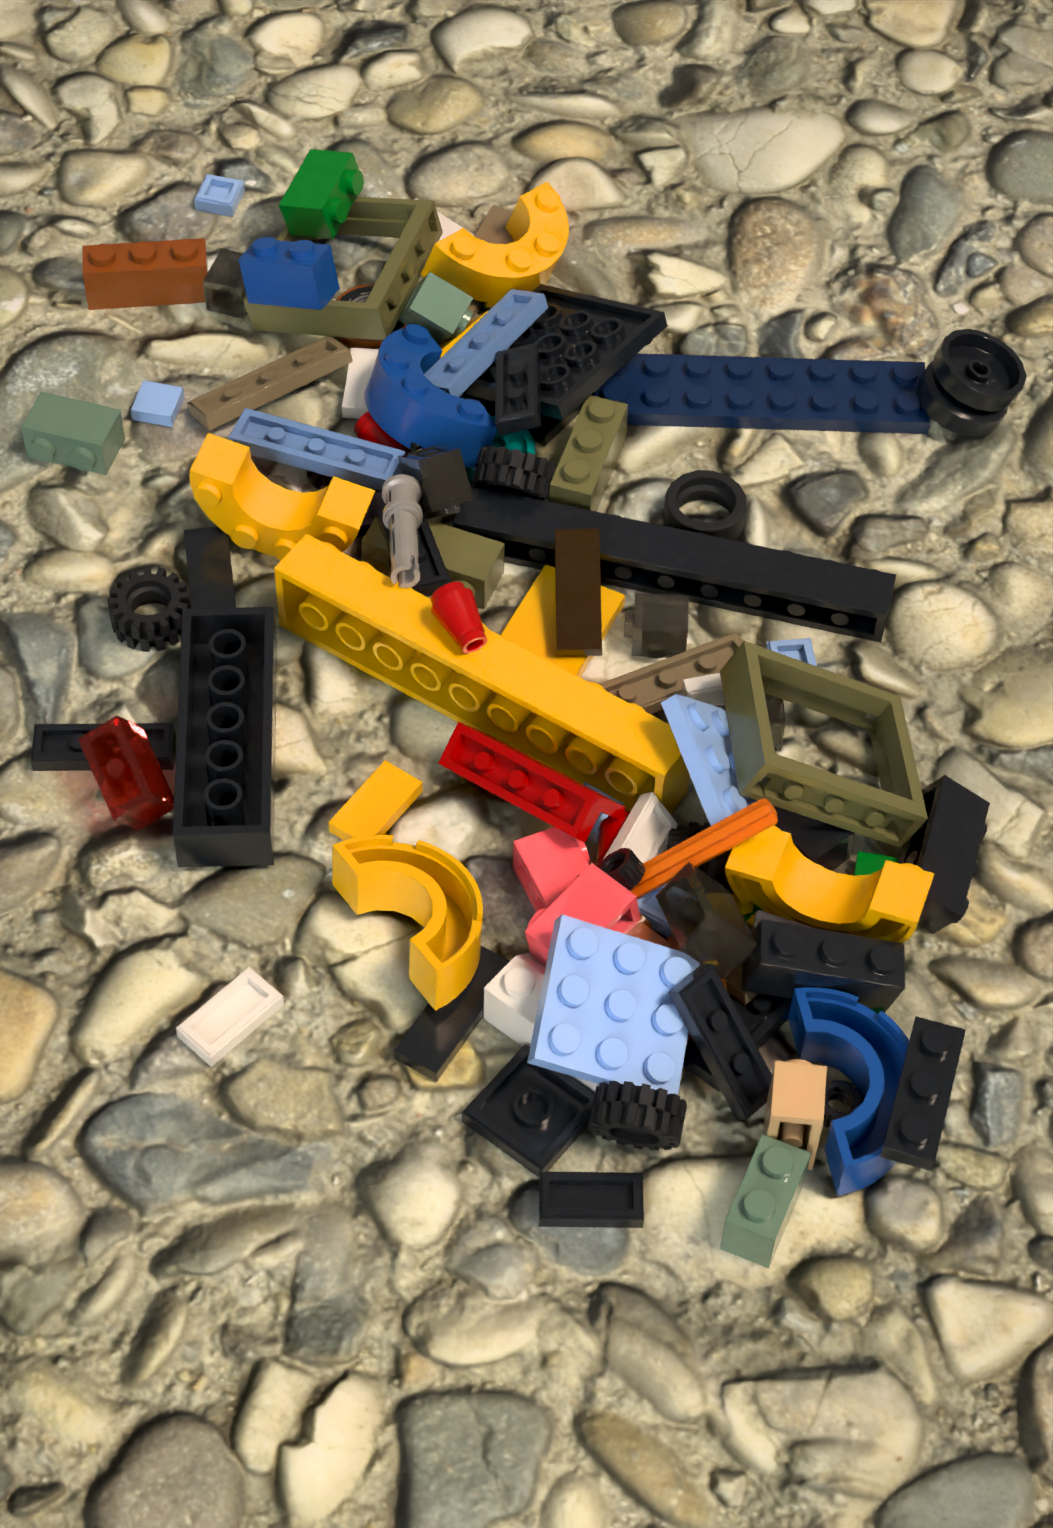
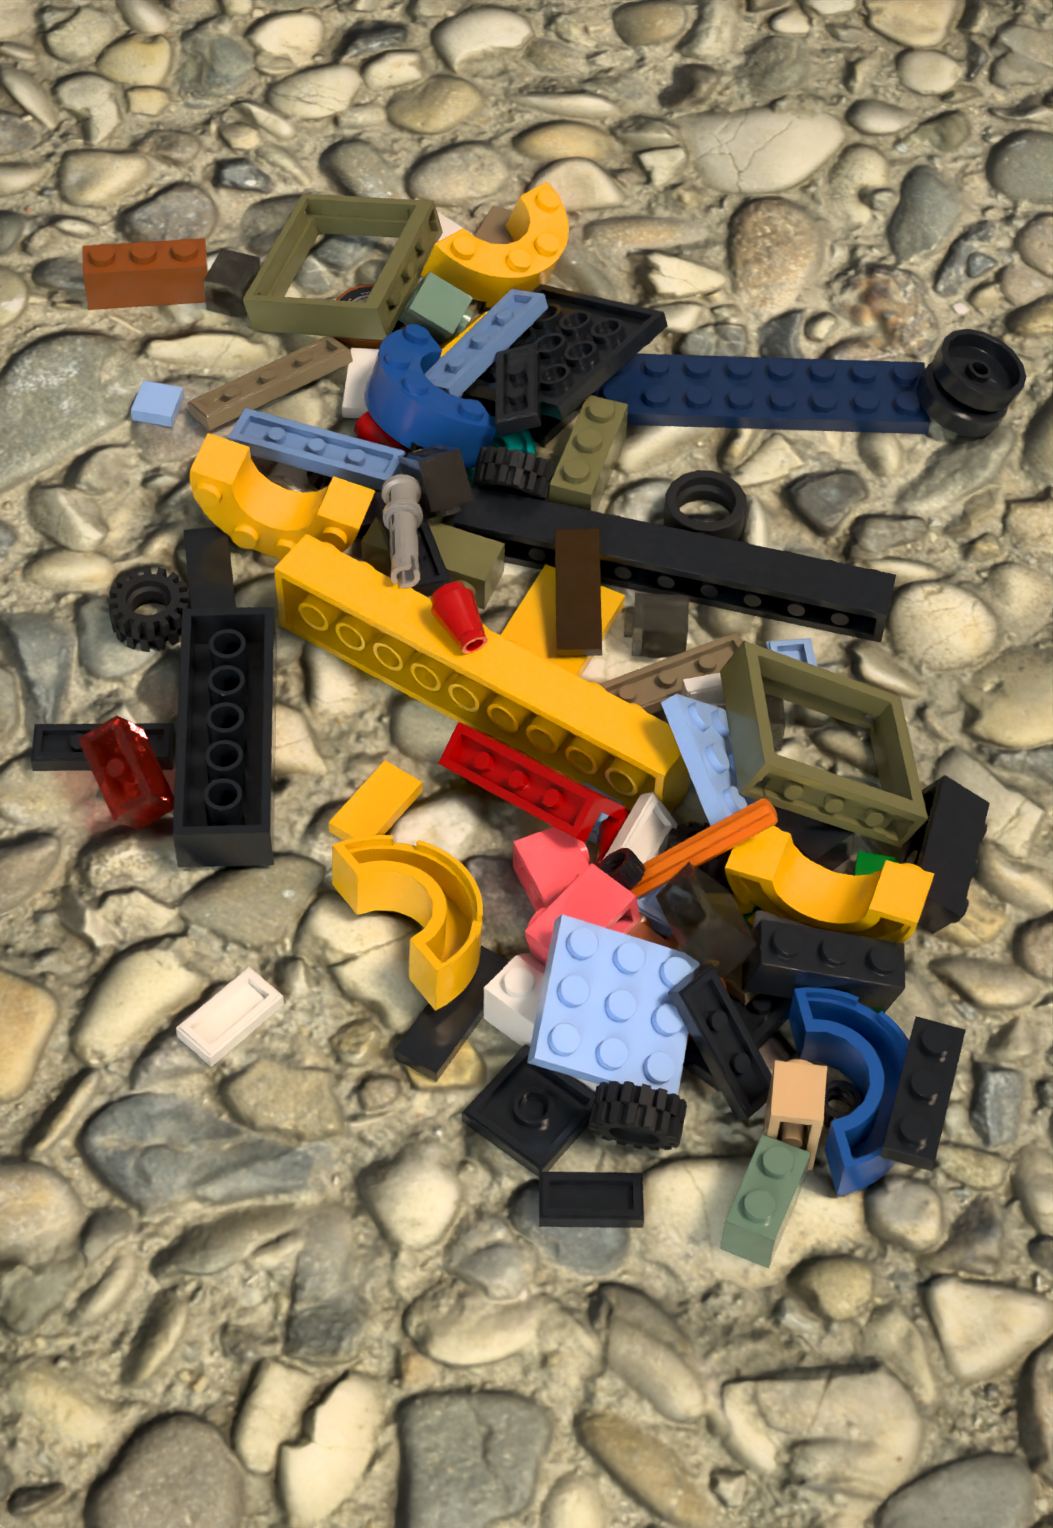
(73, 433): sand green brick -> none
(219, 195): light blue tile -> none
(289, 273): blue brick -> none
(321, 194): green brick -> none

